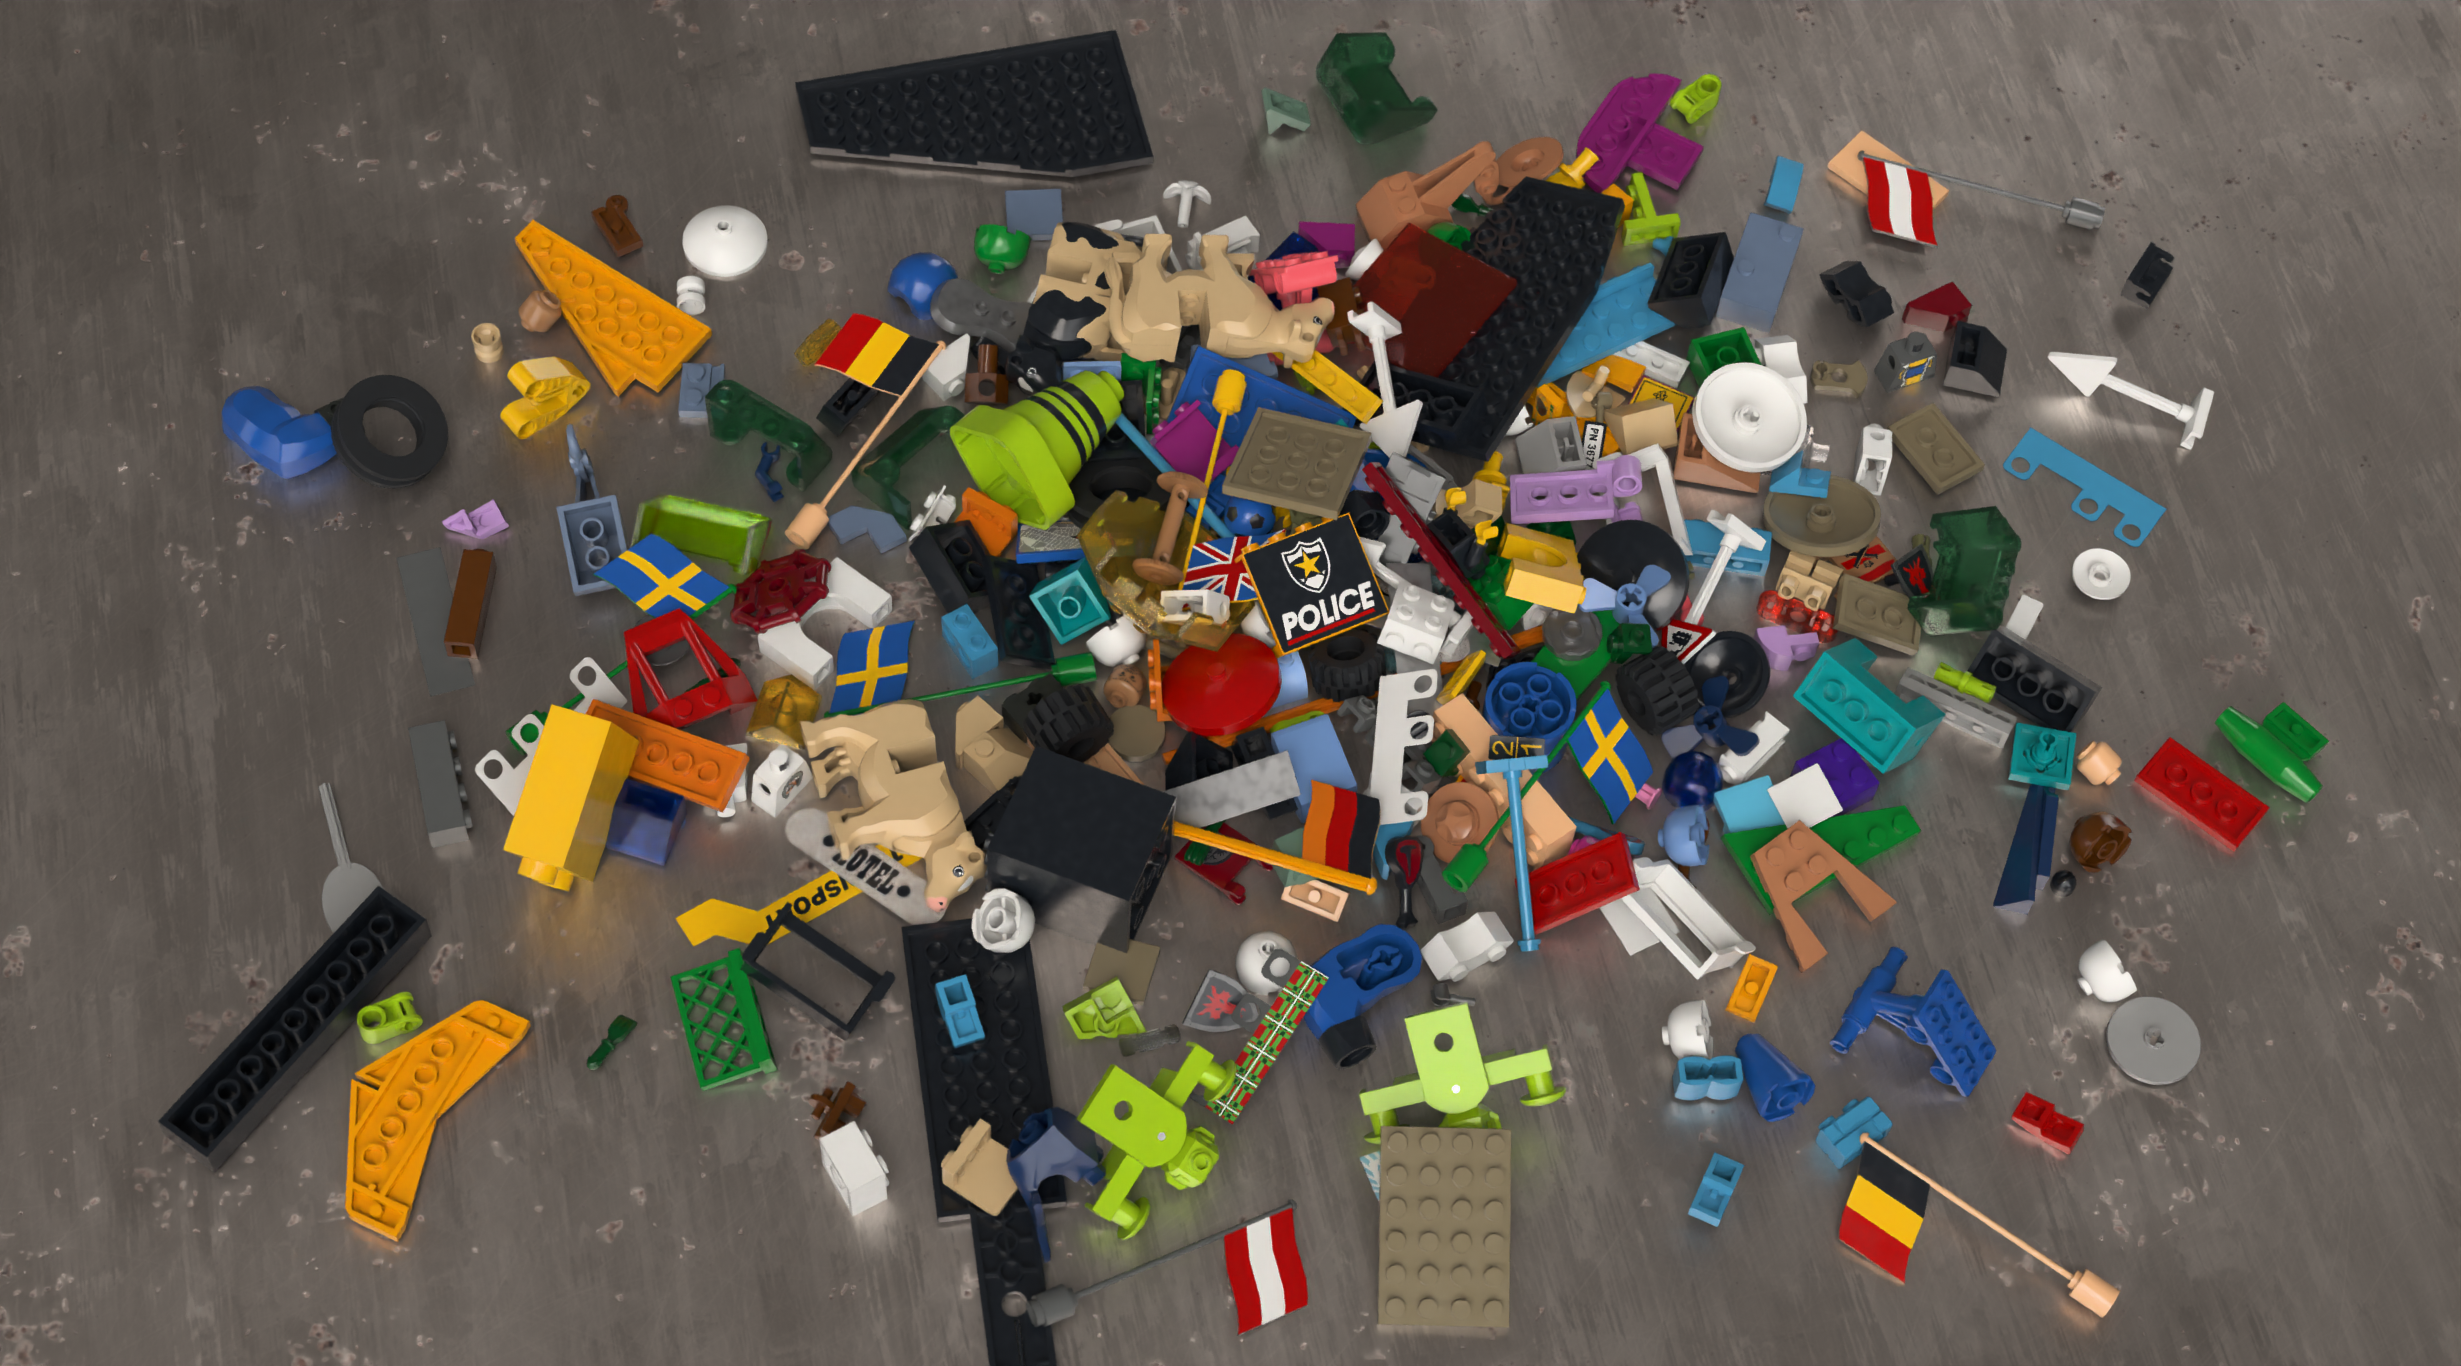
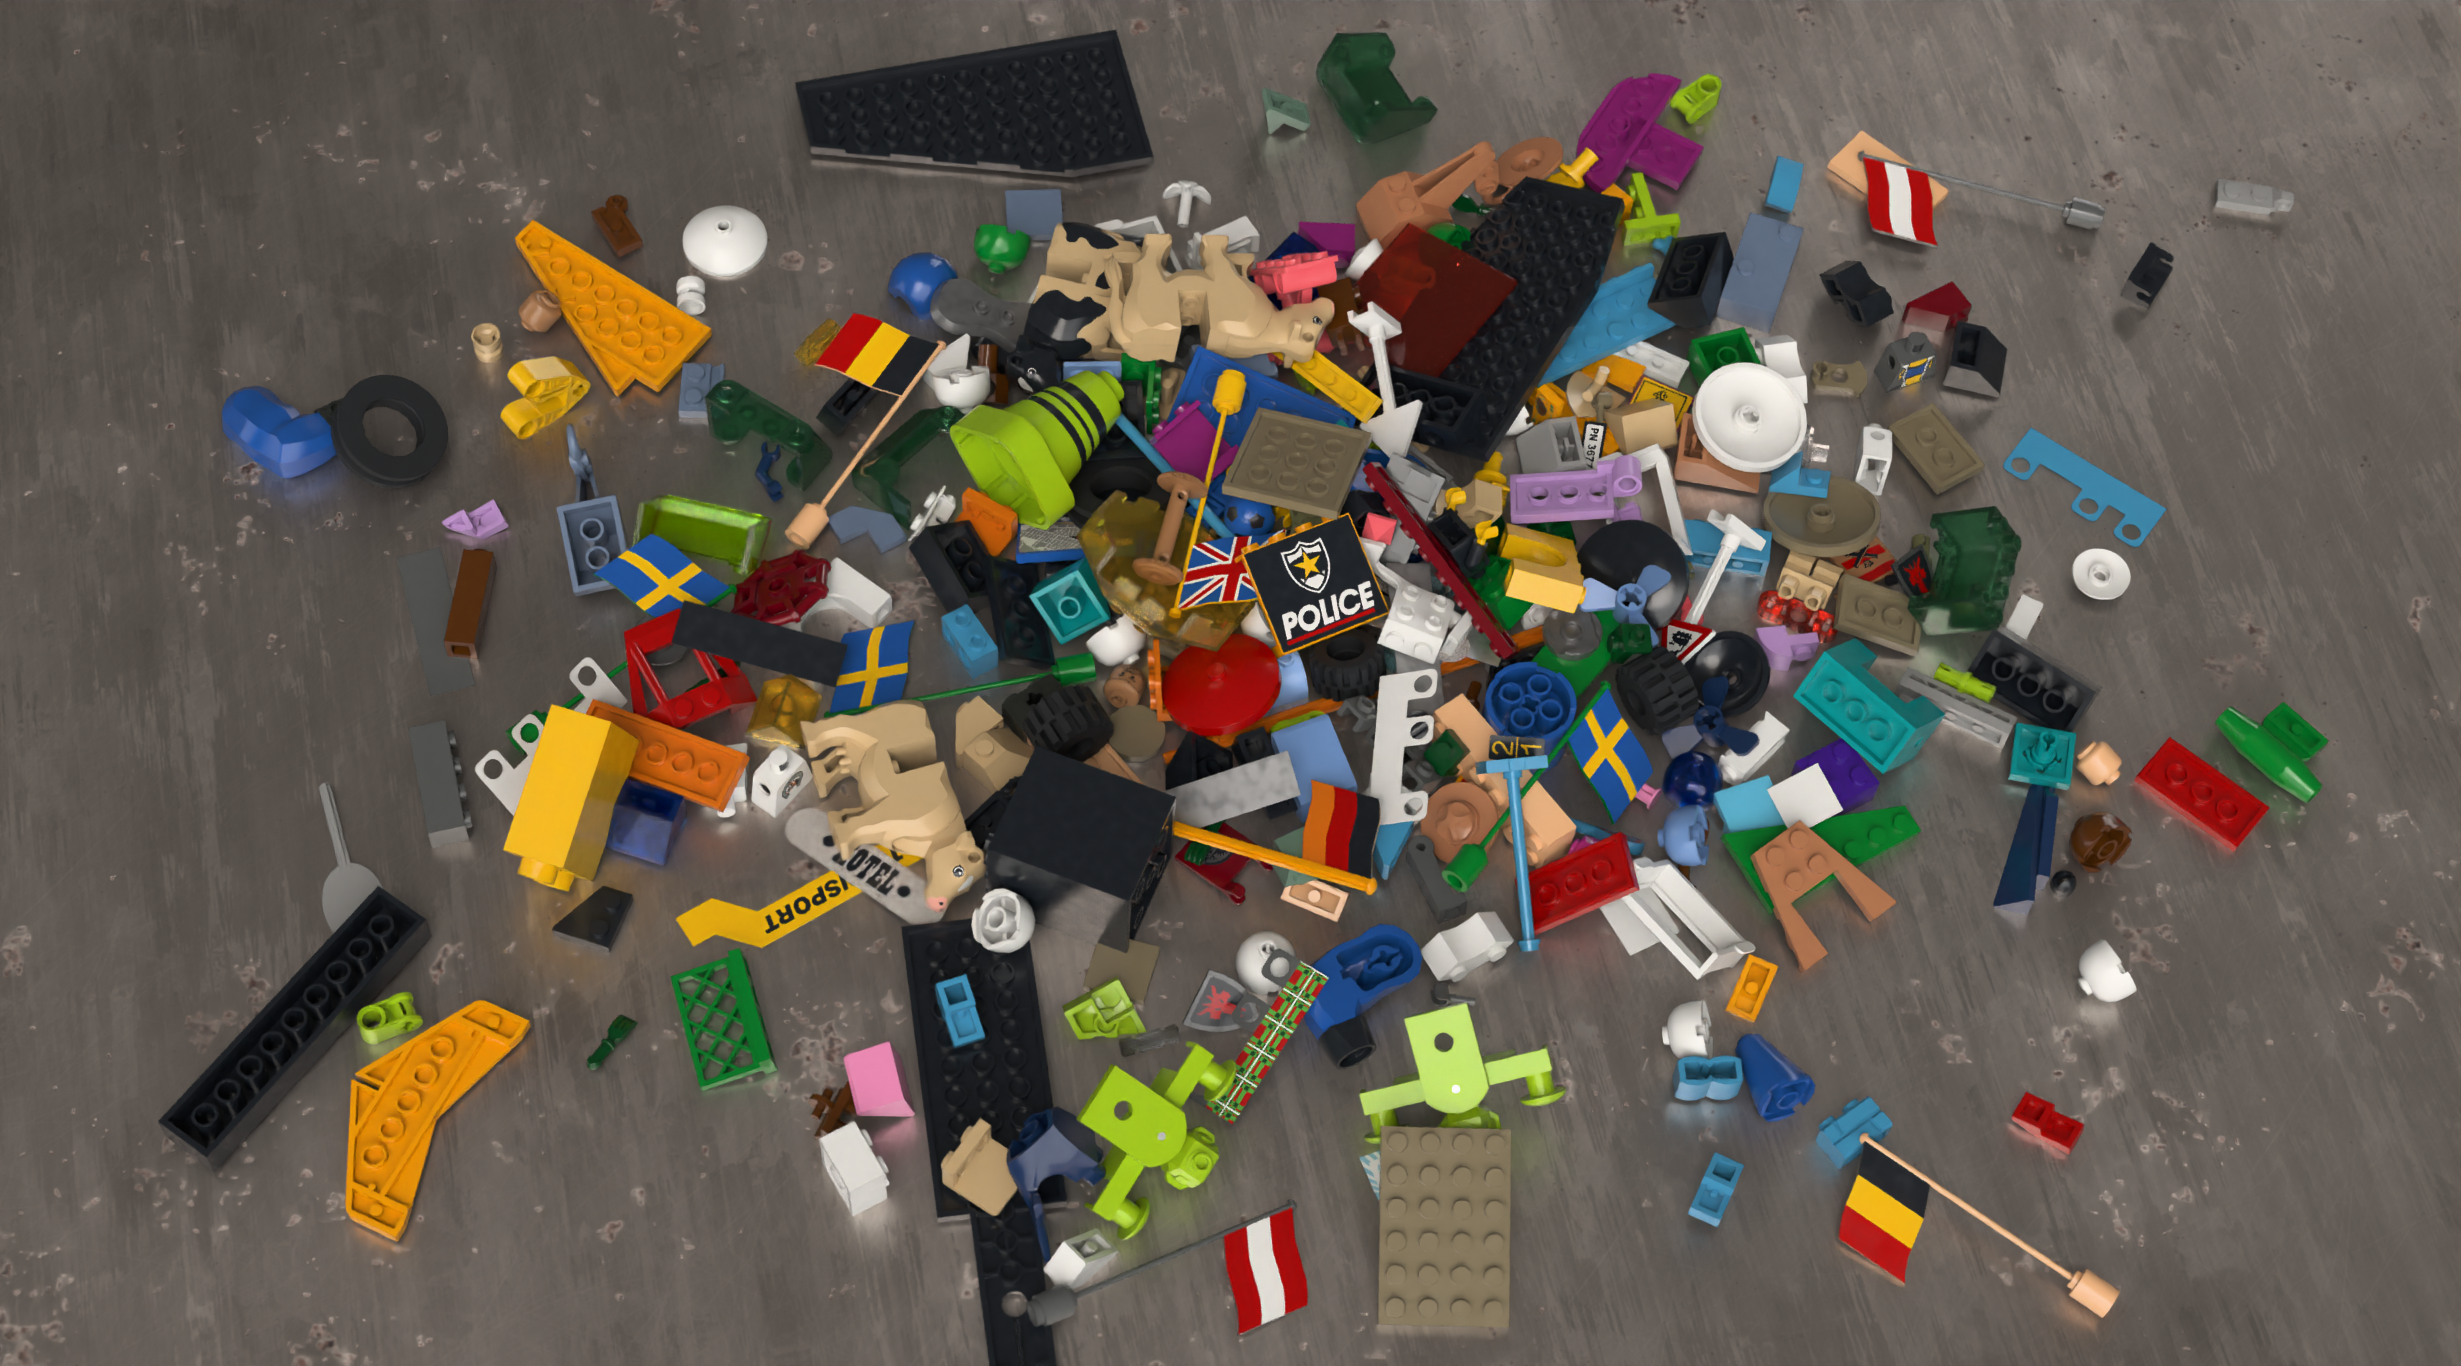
(596, 919): none -> black wing
(759, 643): none -> black sticker
(878, 1082): none -> bright pink slope
(879, 983): black piece -> none
(962, 387): none -> white cylinder
(1080, 1259): none -> white slope
(1200, 601): white torso -> none
(1379, 528): none -> coral slope
(1405, 859): black piece -> none
(1462, 677): yellow slope -> none
(1936, 1020): blue plate -> none
(2091, 370): white piece -> none
(2176, 1046): light grey piece -> none
(2252, 197): none -> light grey hinge

